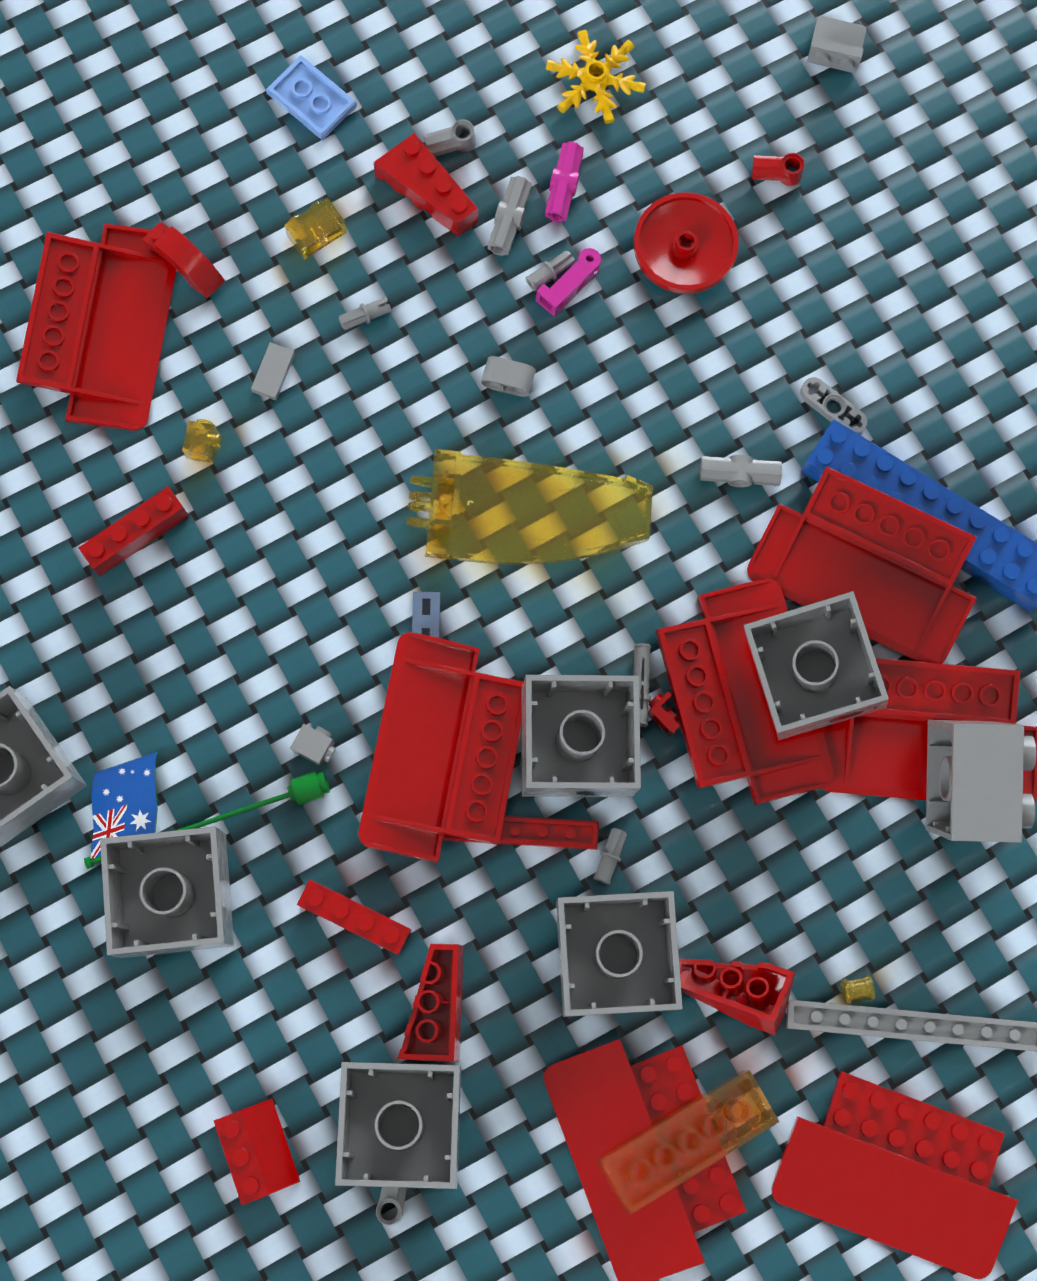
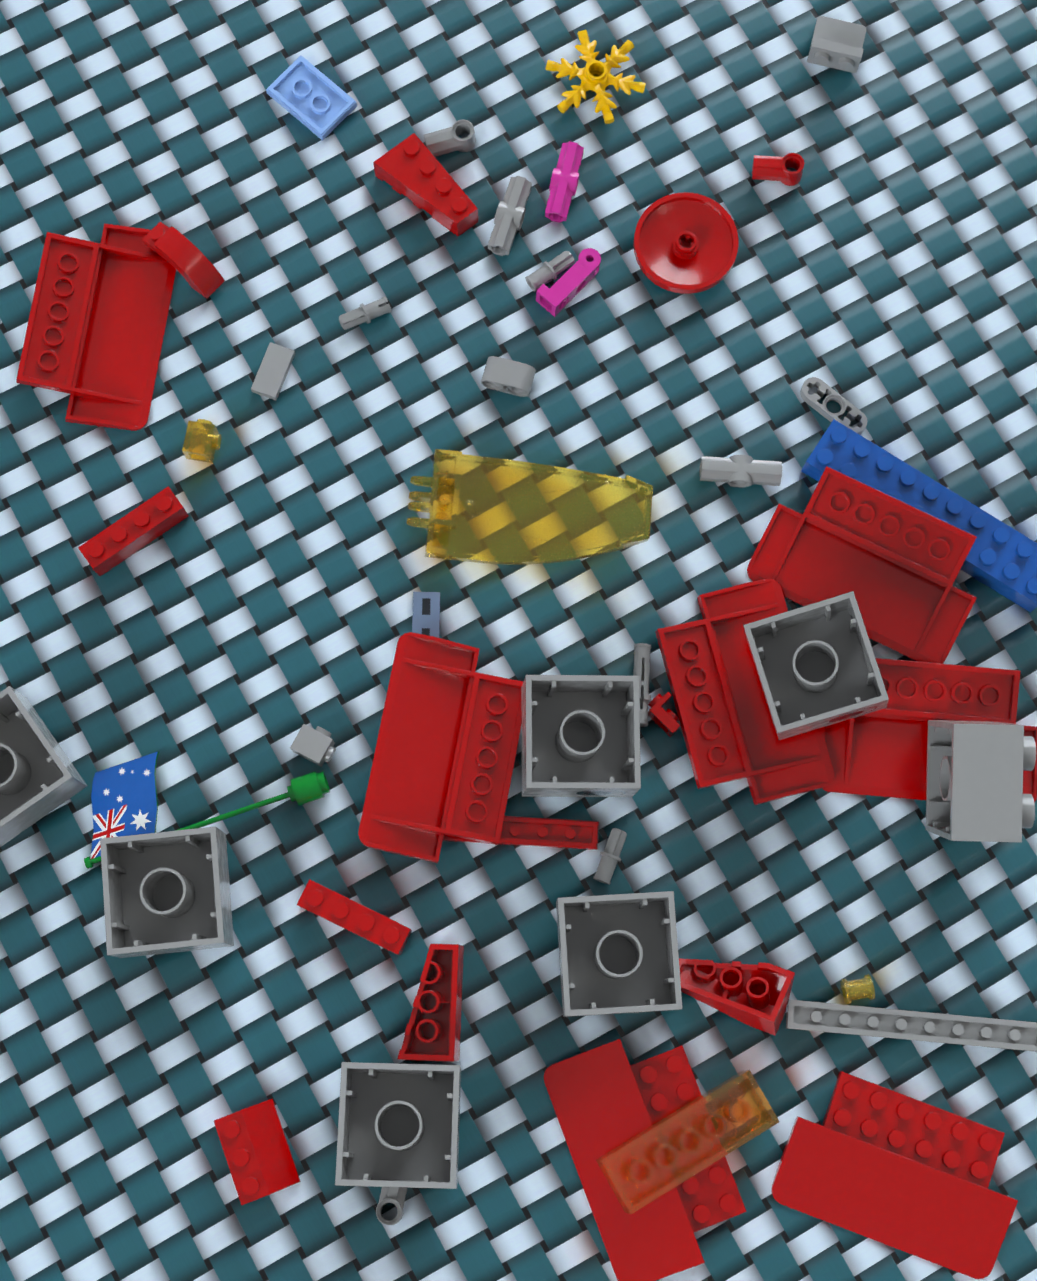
(315, 228): clear yellow brick -> none

